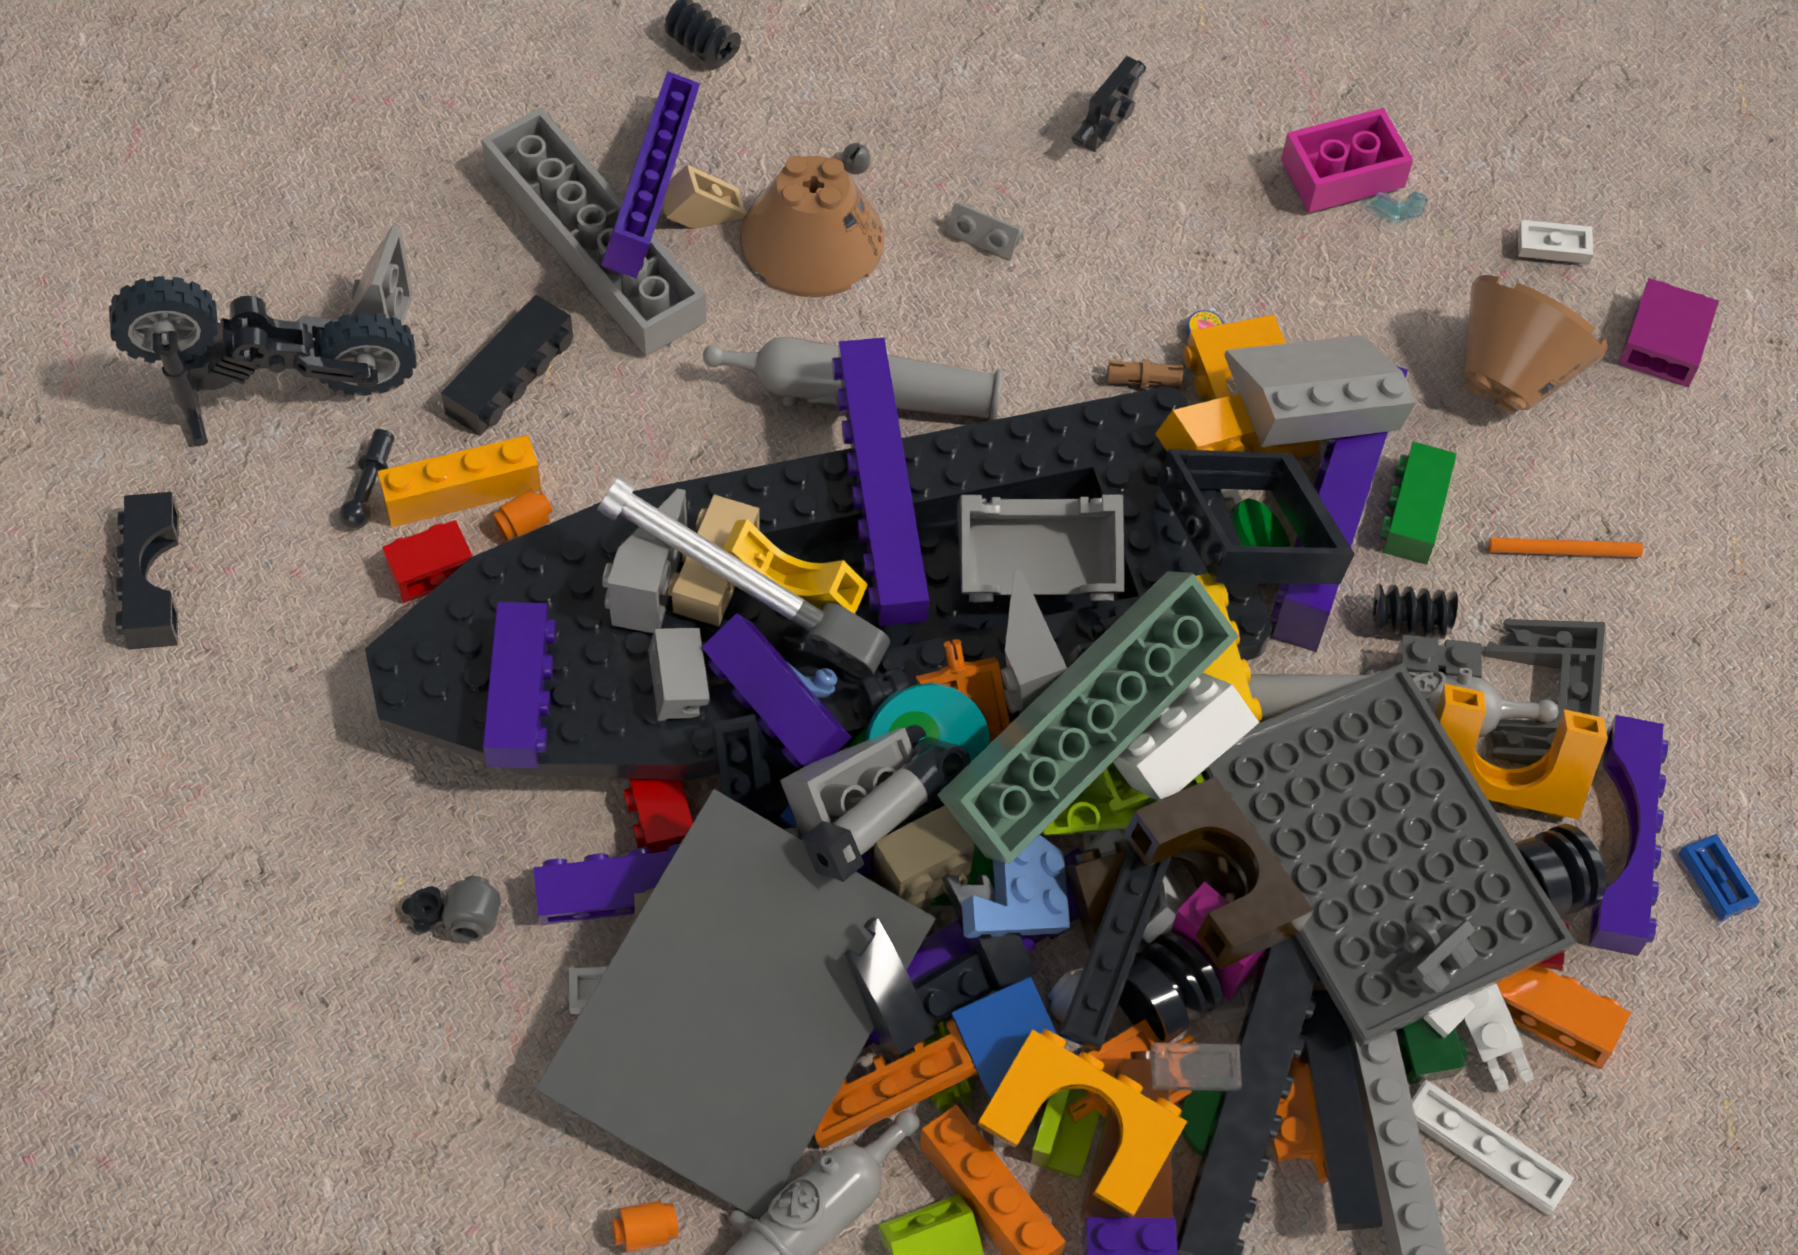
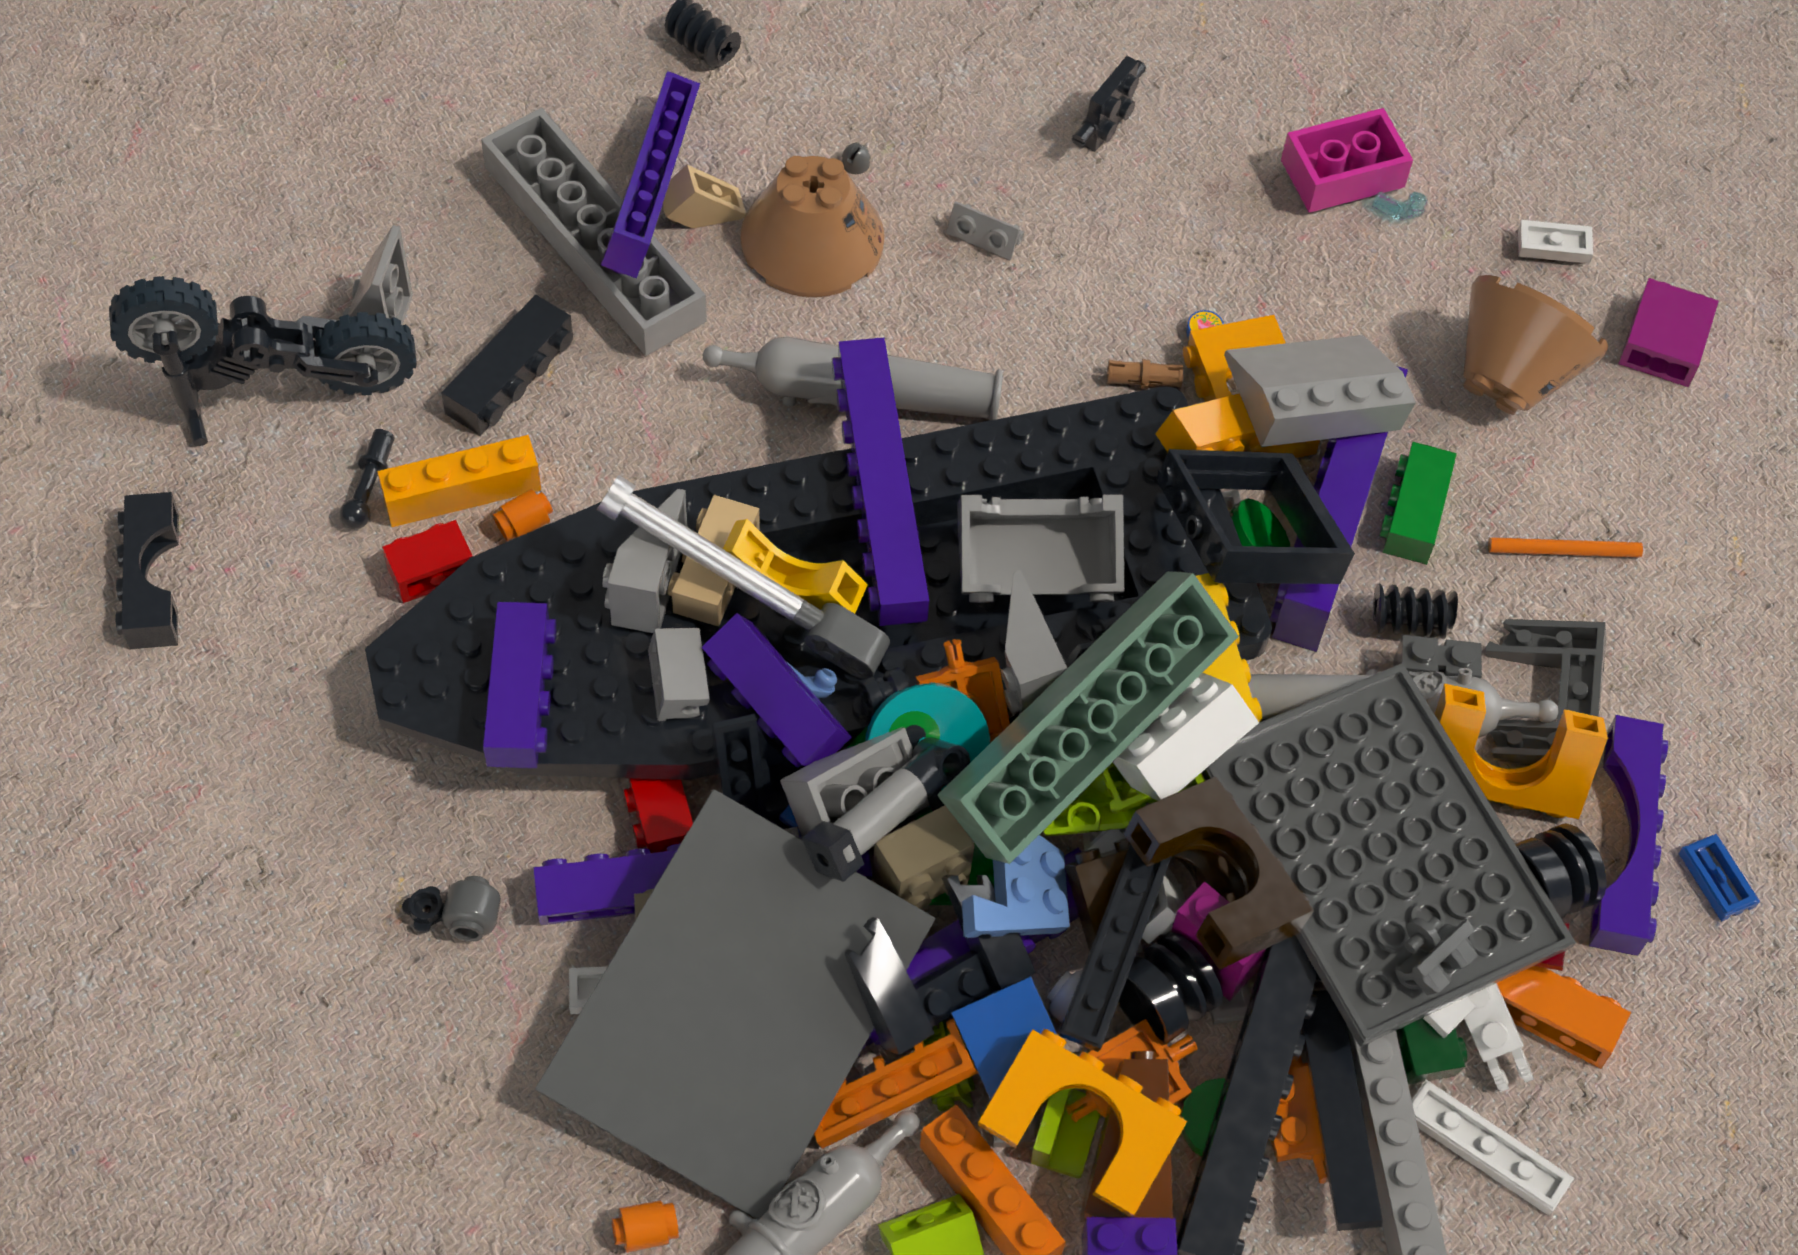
(1195, 1066): clear tile -> none

